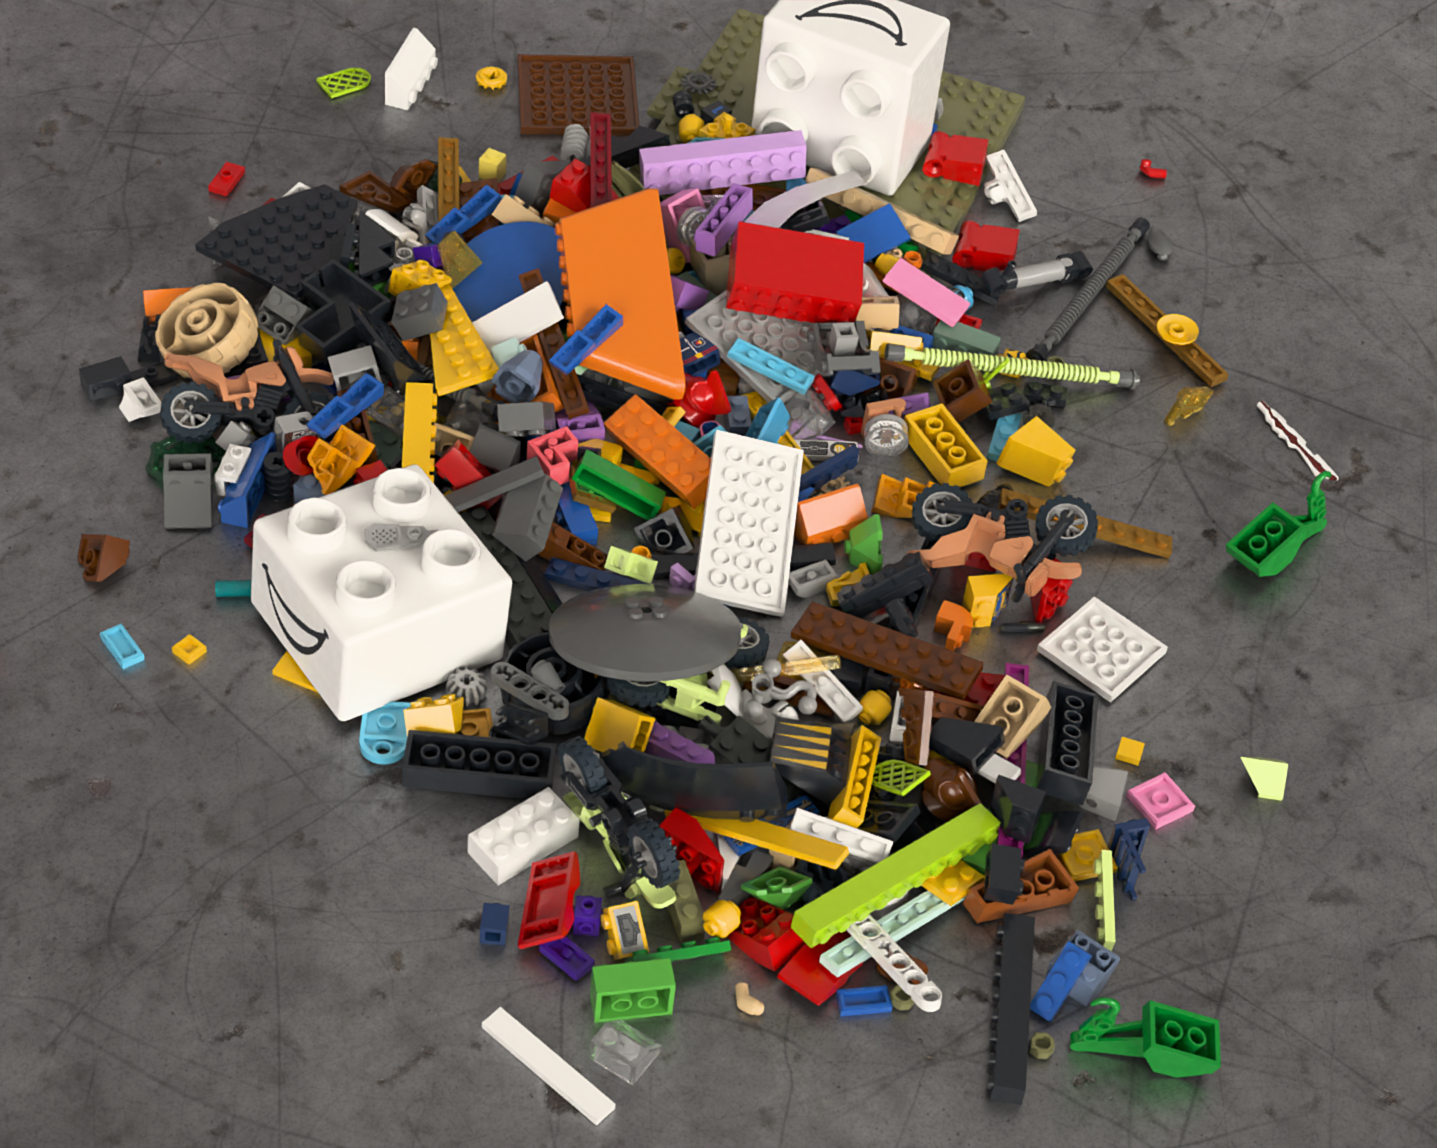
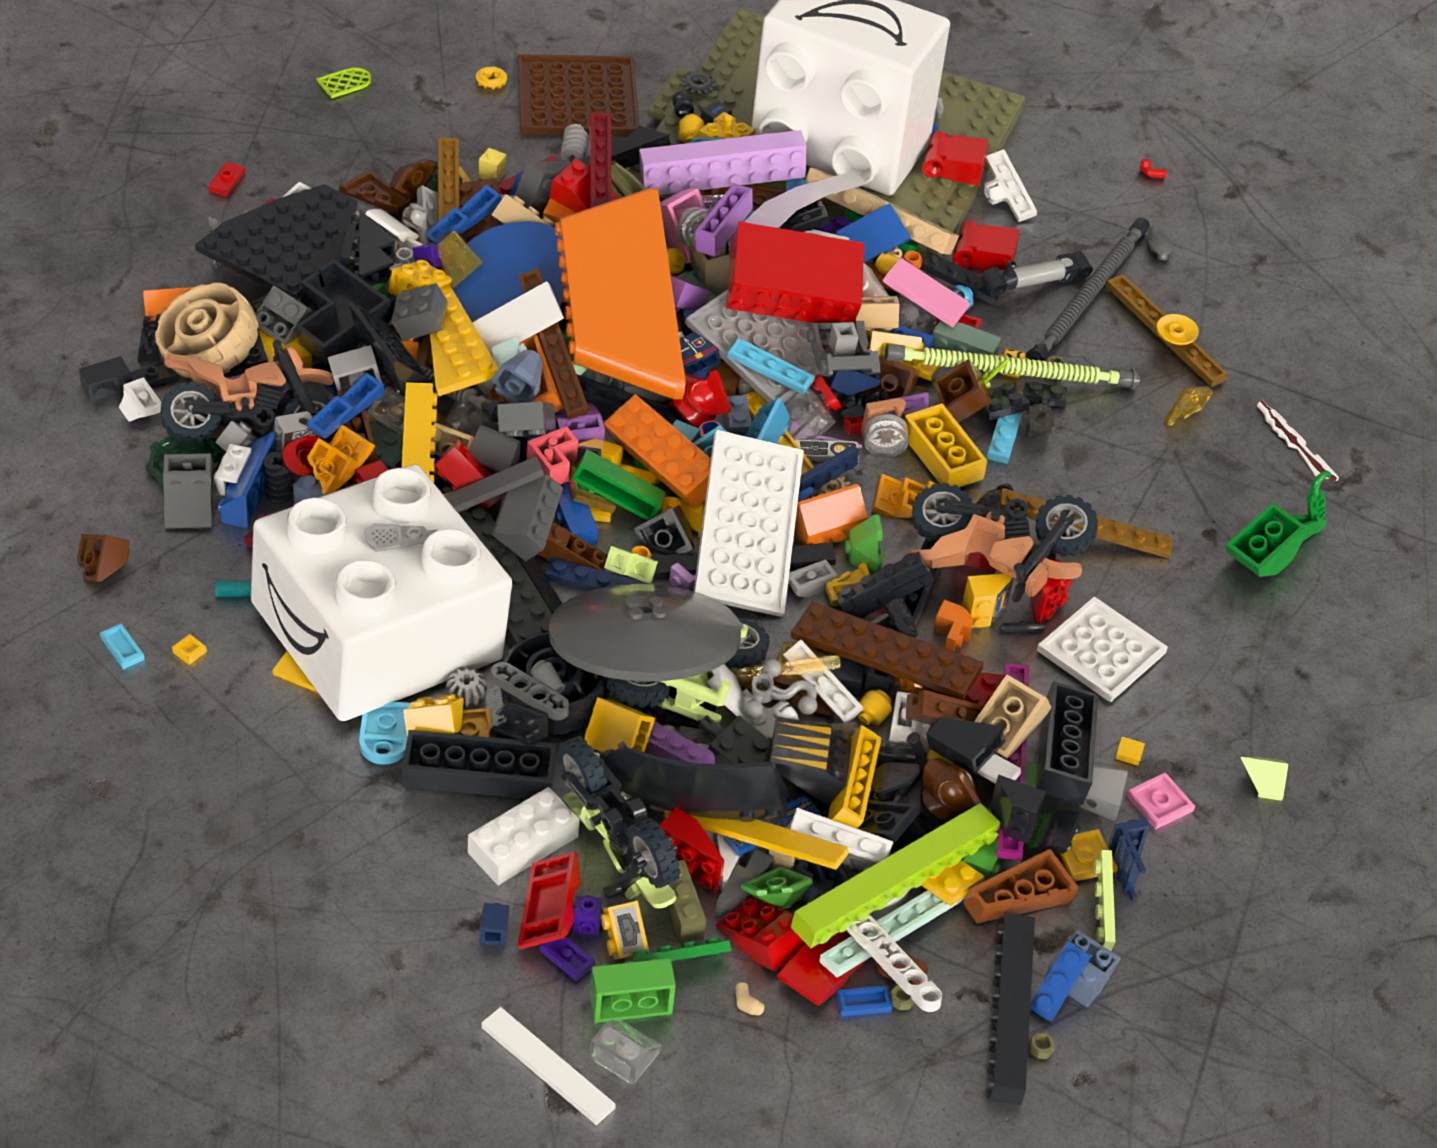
(409, 70): white slope -> none
(587, 340): blue slope -> none
(673, 415): yellow tile -> none
(721, 918): yellow head -> none
(917, 715): reddish brown wing -> none
(922, 775): lime window -> none
(1003, 874): black brick -> none
(1037, 453): yellow slope -> none
(1168, 1037): green slope -> none

